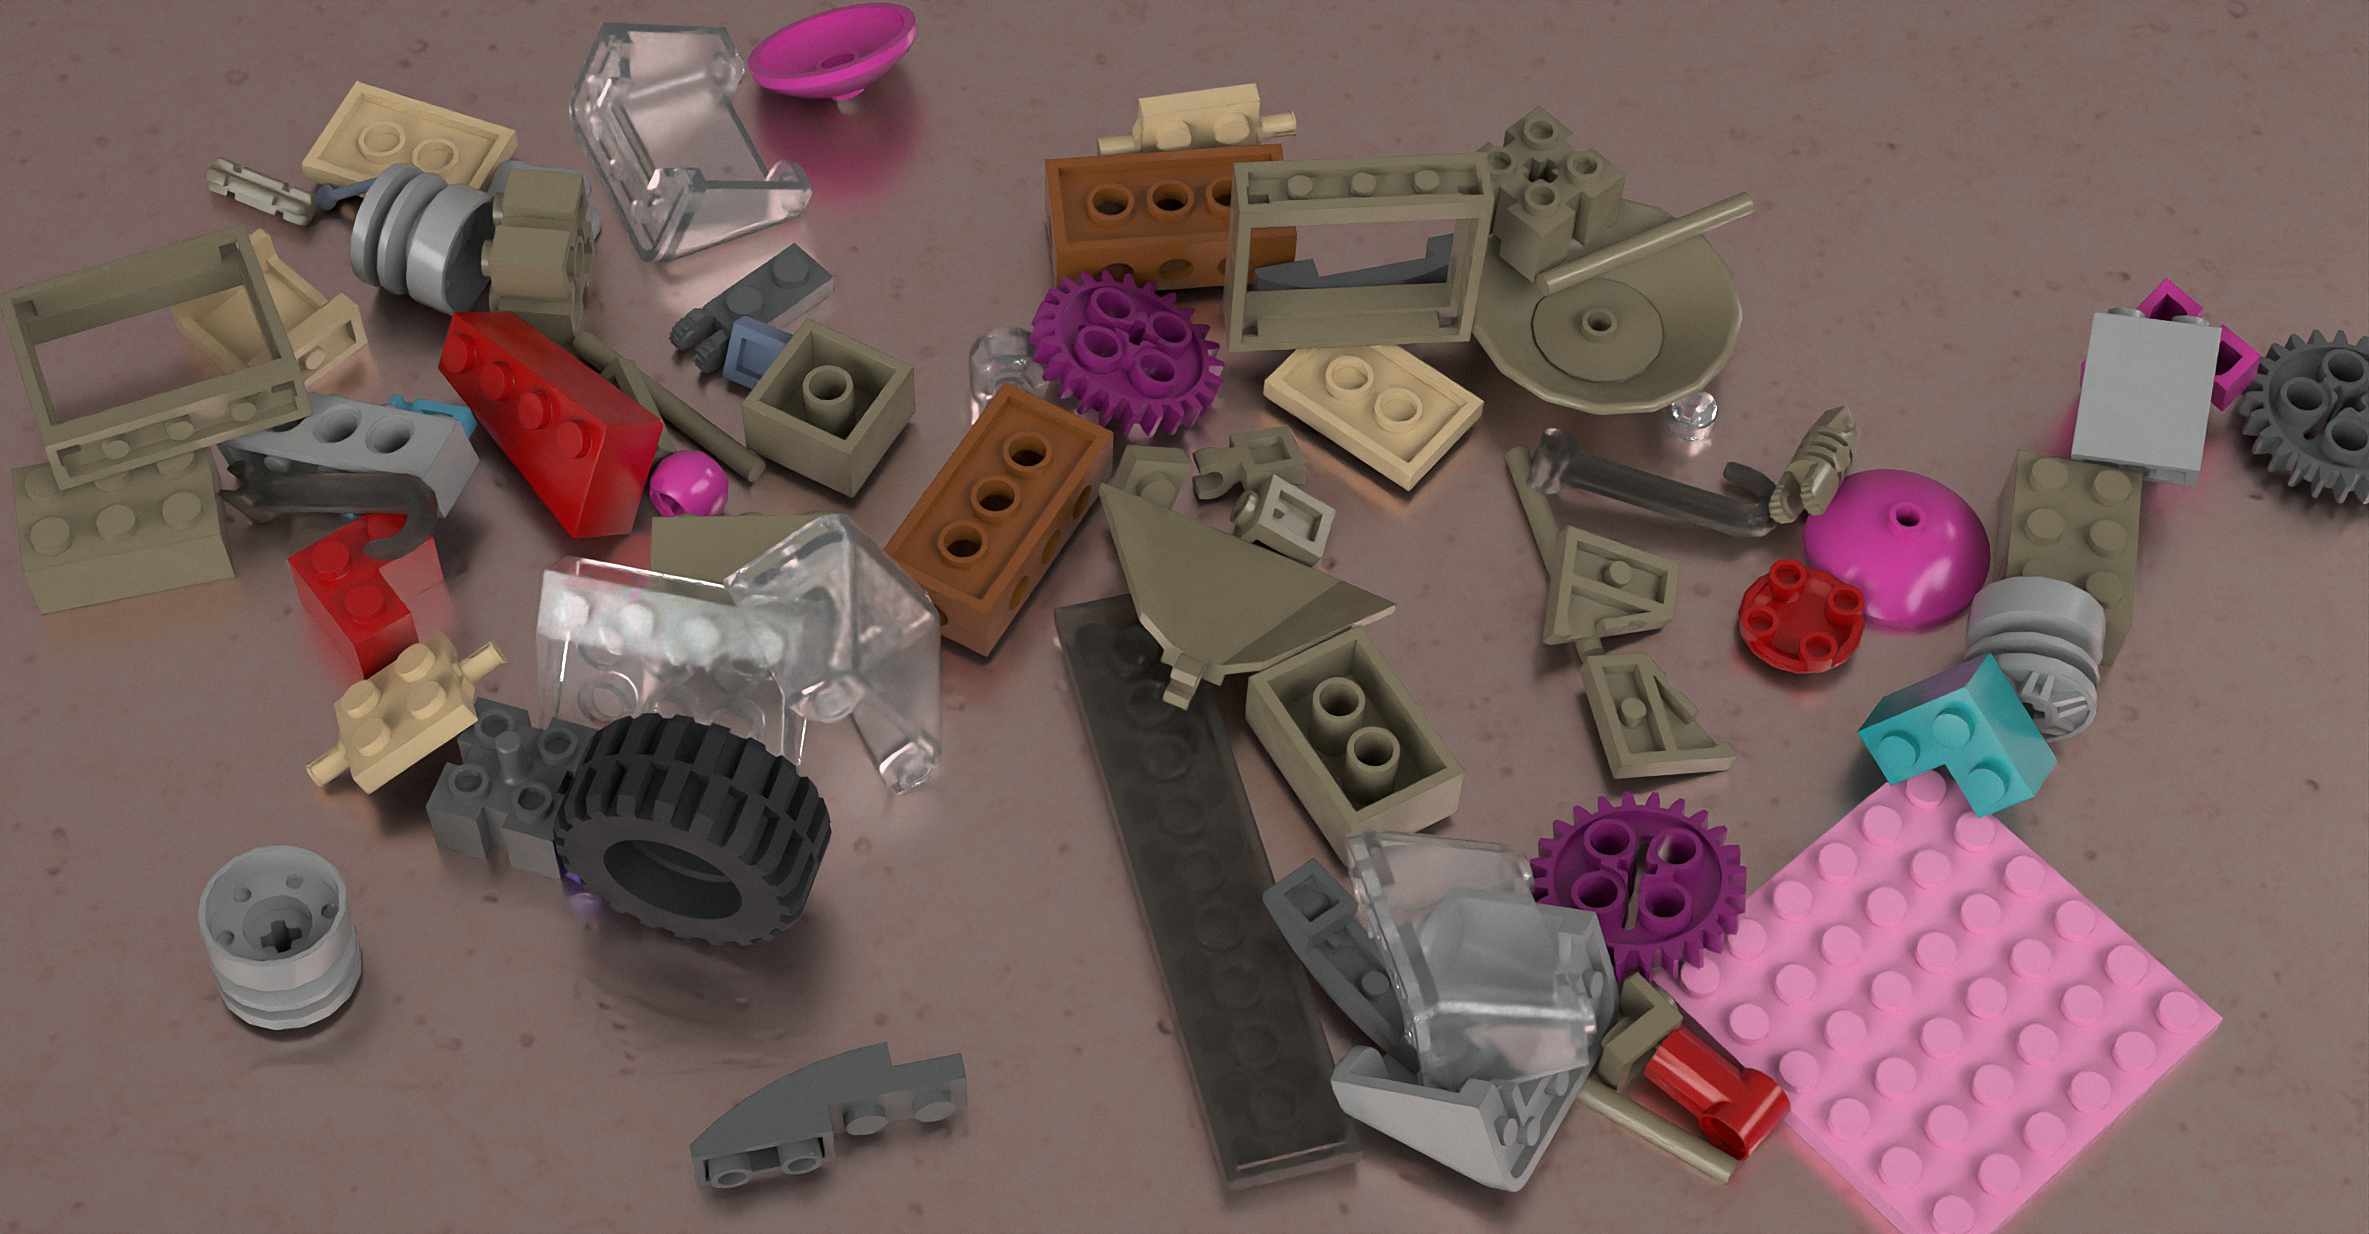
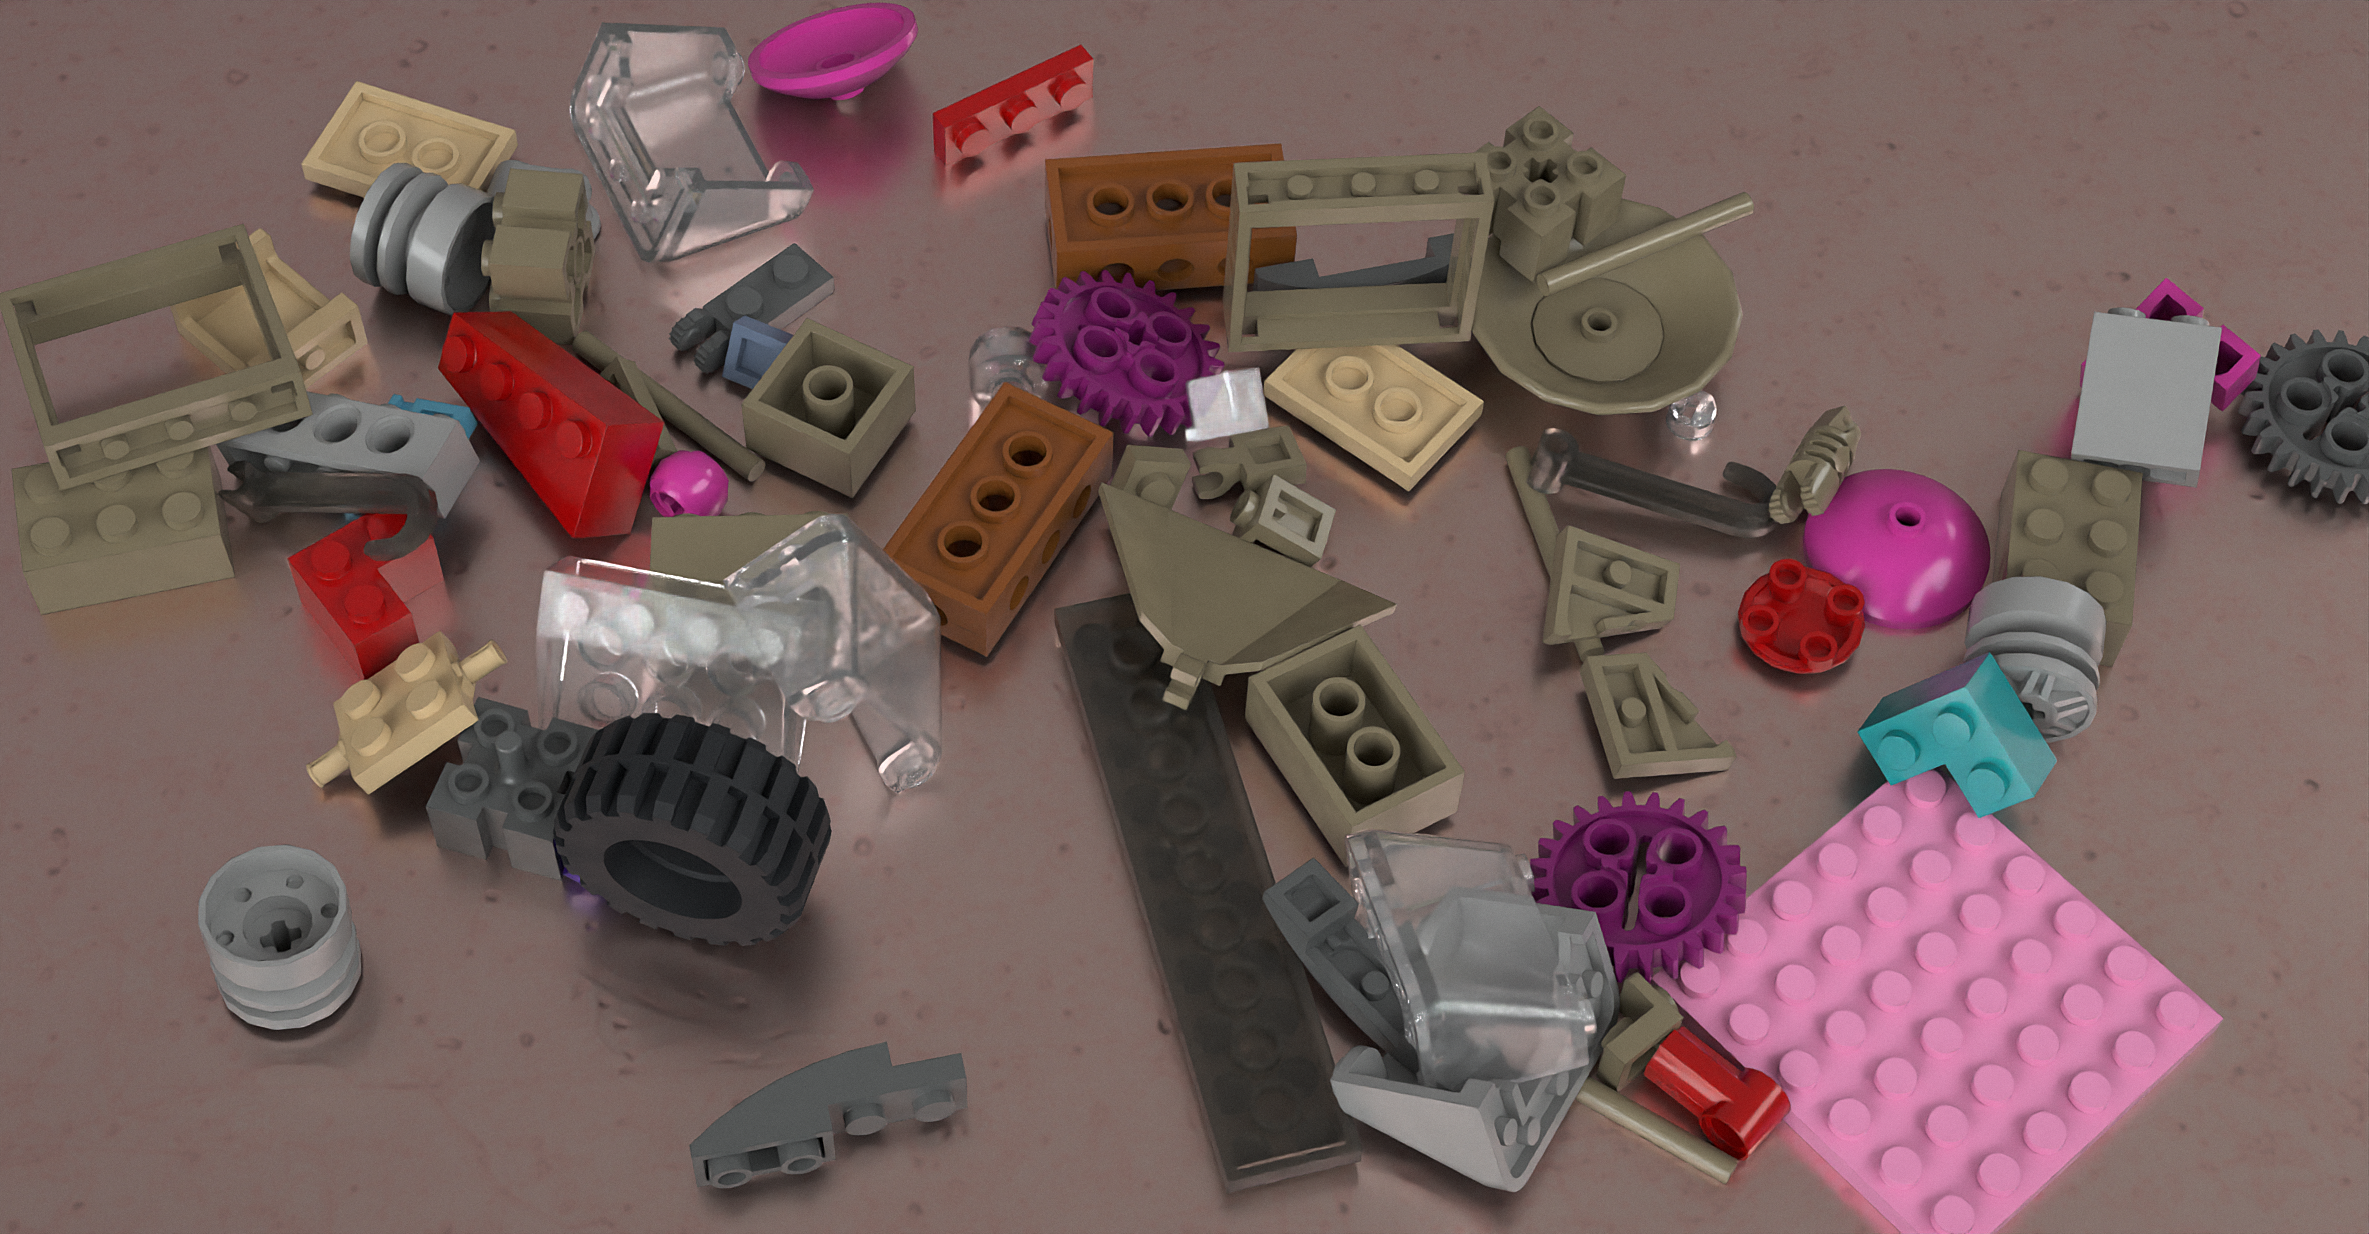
(261, 191): dark tan axle -> none
(328, 196): sand blue hinge -> none
(1013, 105): none -> red plate
(1200, 121): tan plate -> none
(1226, 404): none -> clear panel

